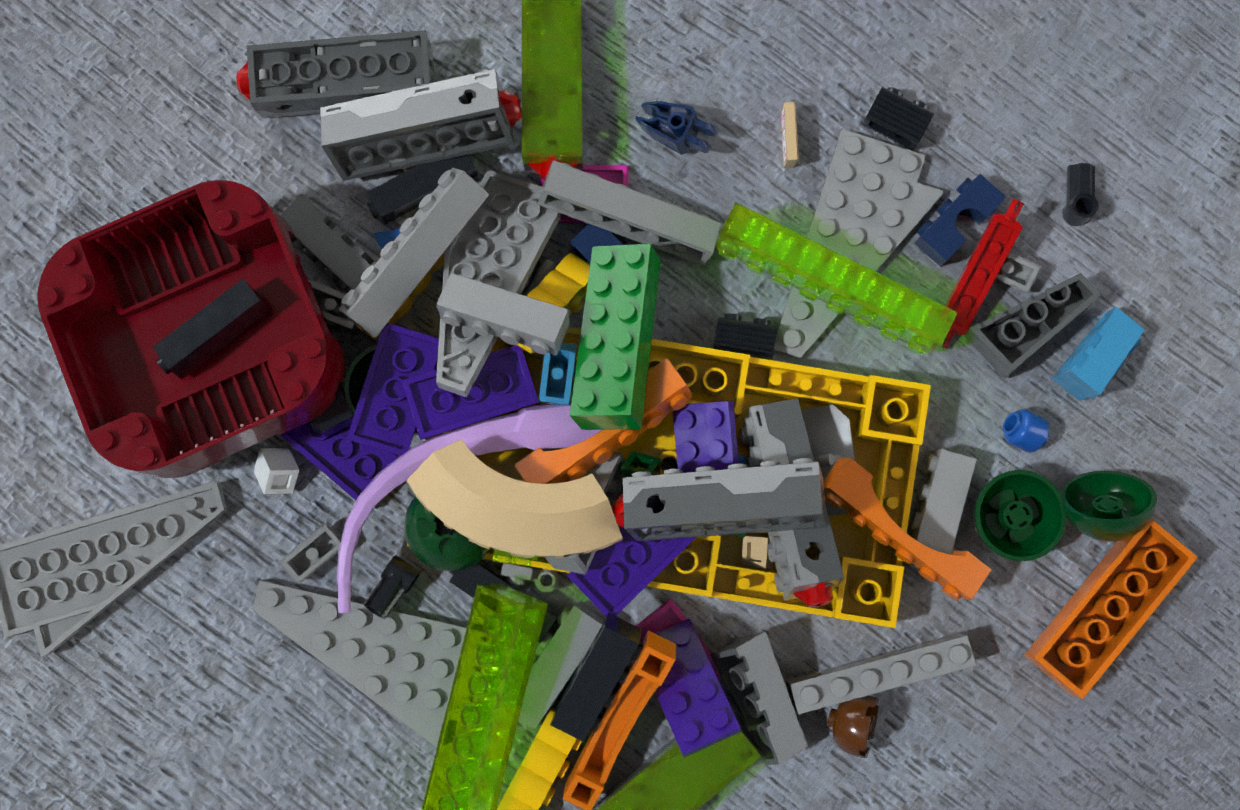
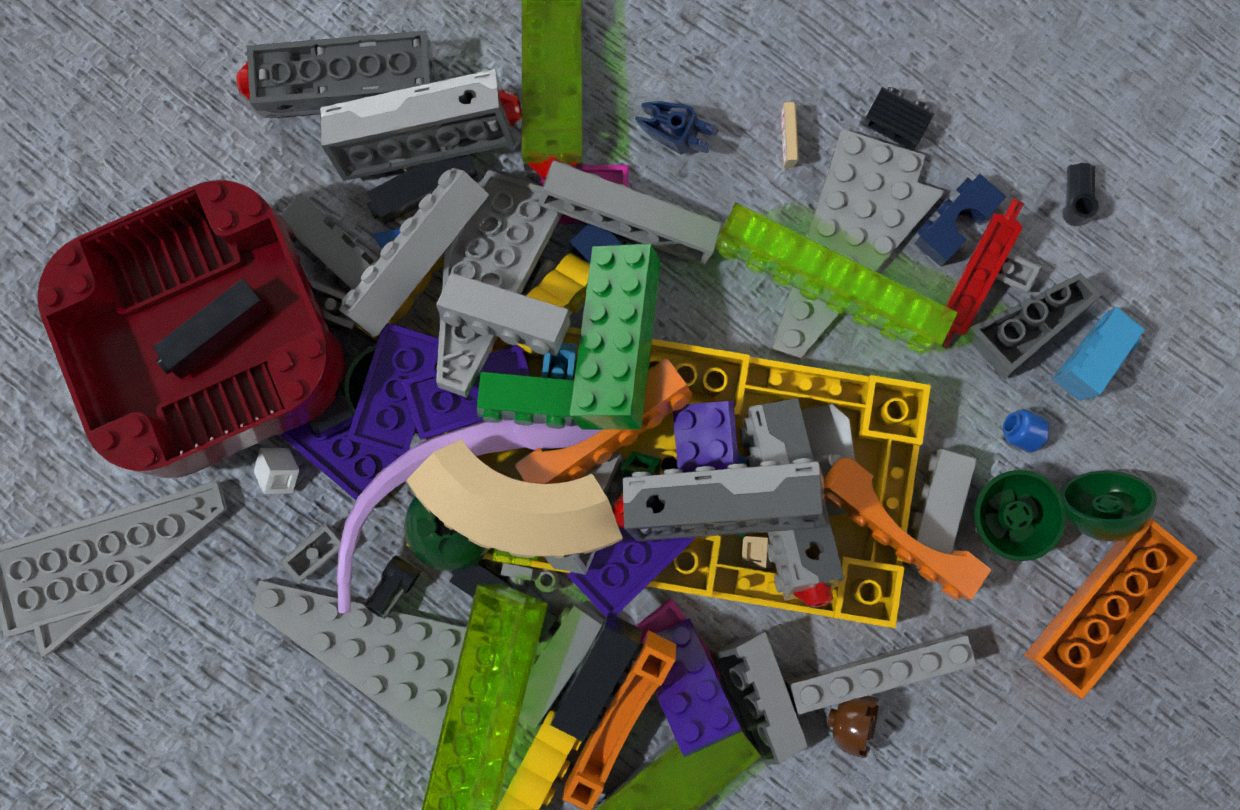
(525, 399): none -> green brick
(745, 337): black brick -> none

